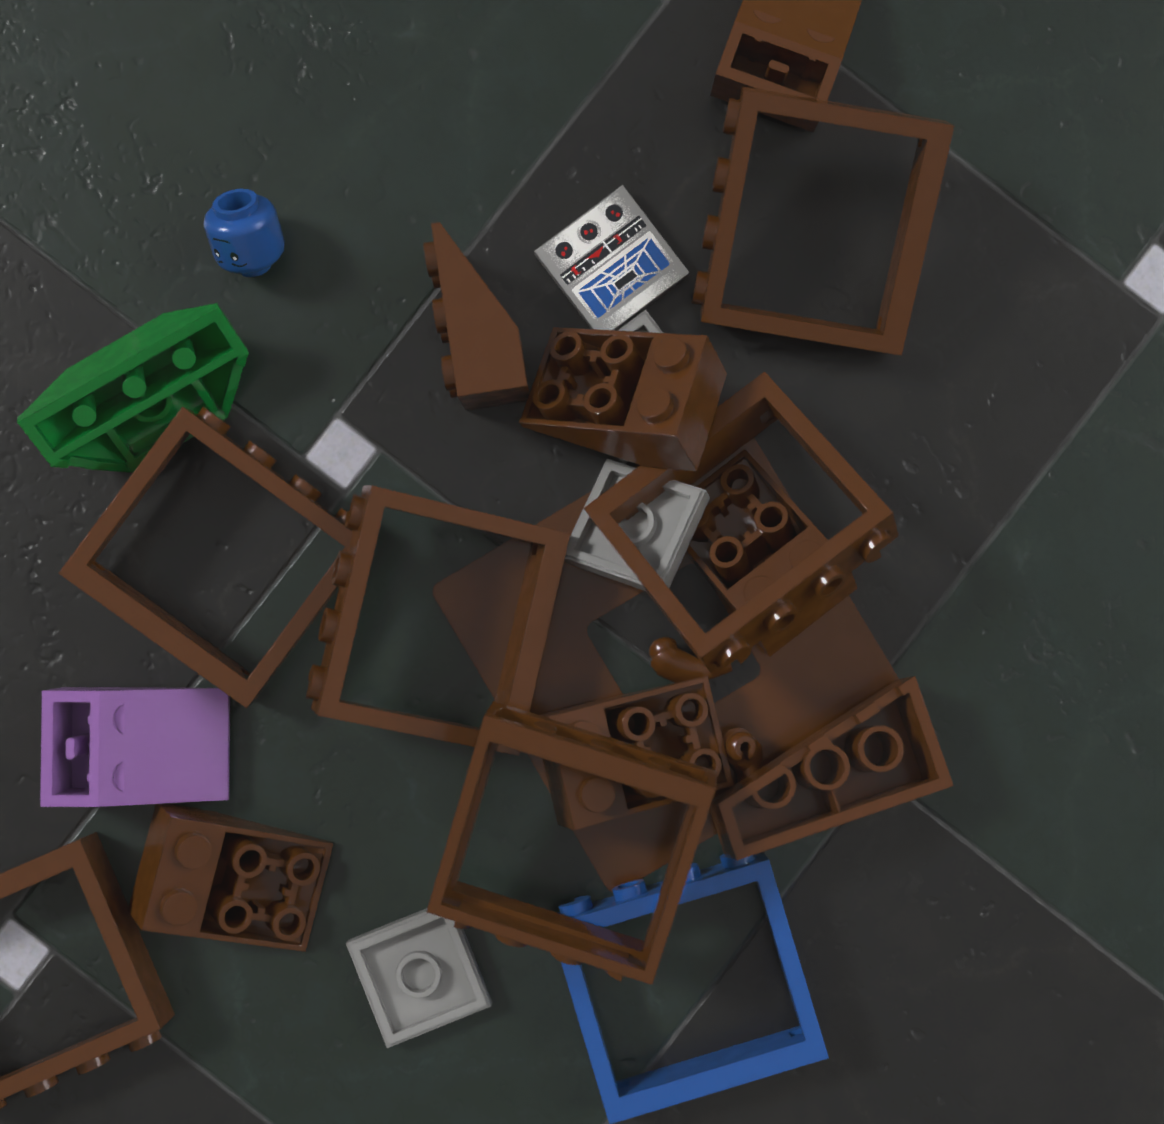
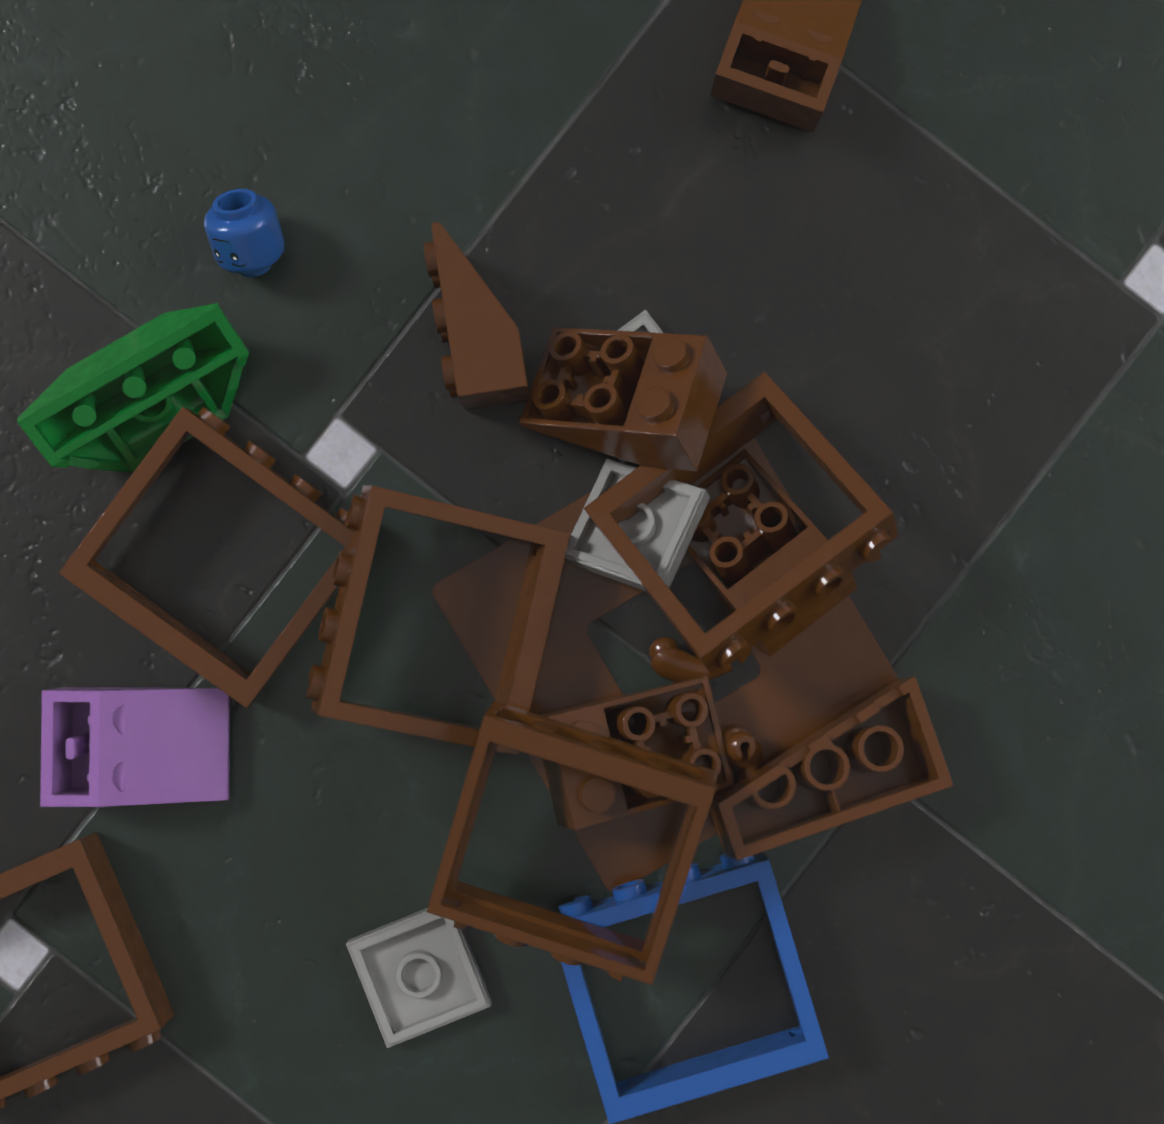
(228, 879): reddish brown slope -> none
(611, 262): tile -> none
(911, 239): reddish brown window -> none

